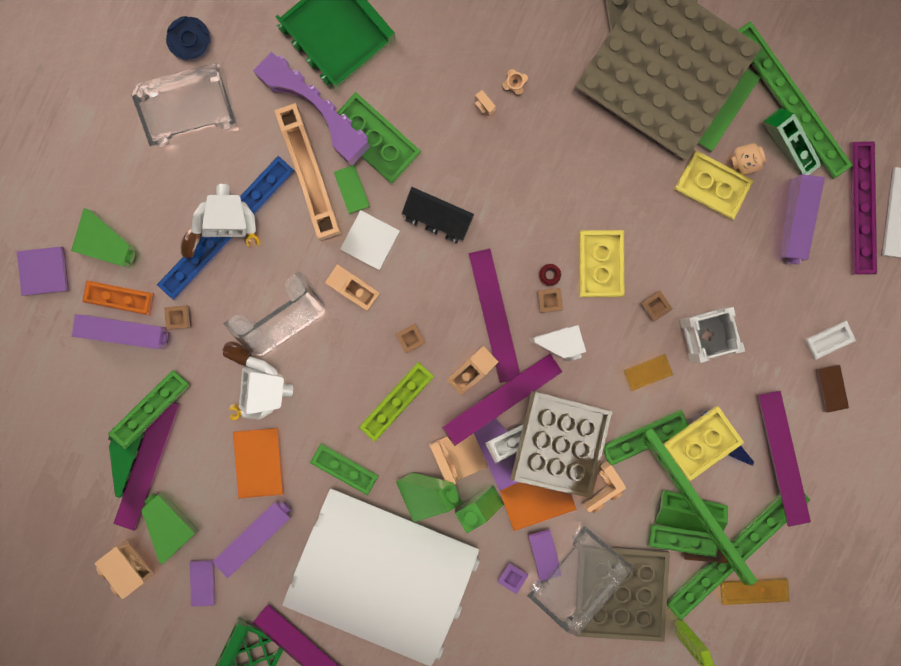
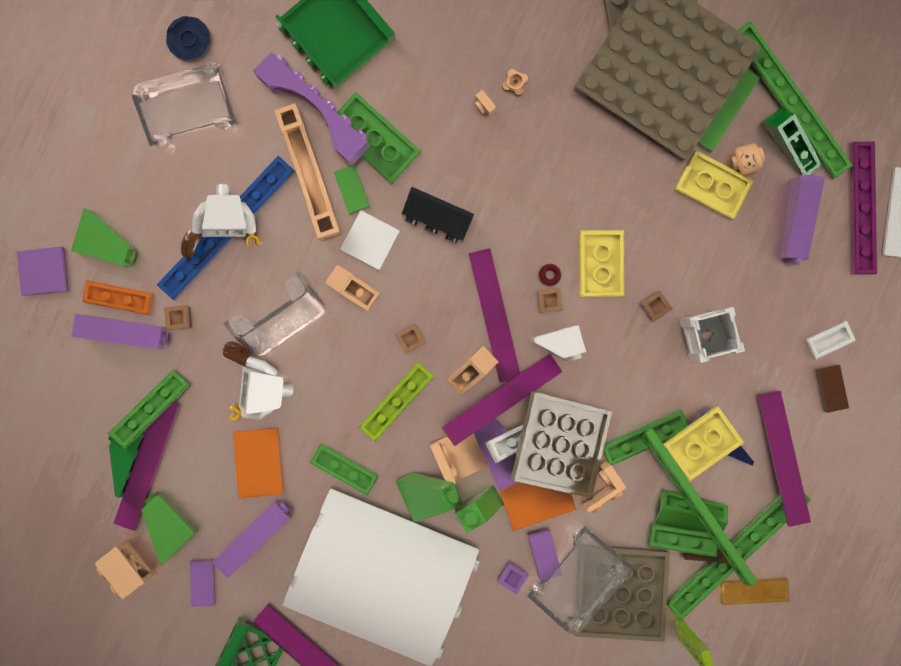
(648, 372): clear yellow tile -> none

